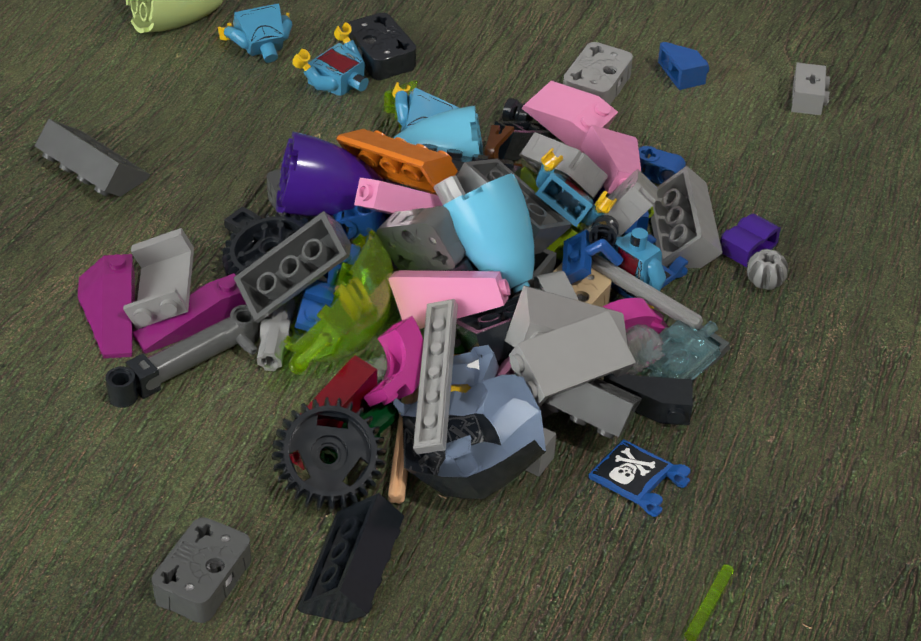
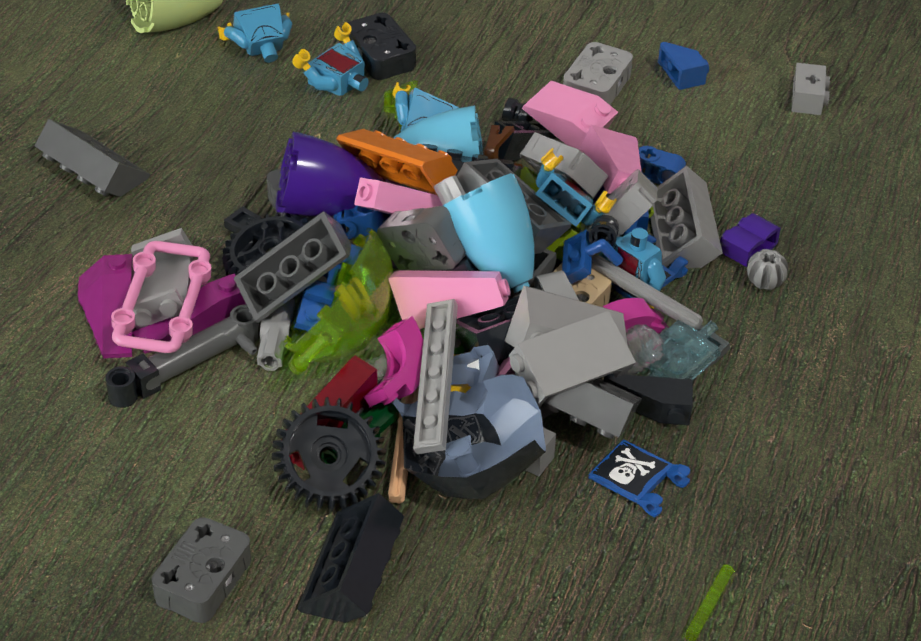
(179, 327): none -> bright pink bar

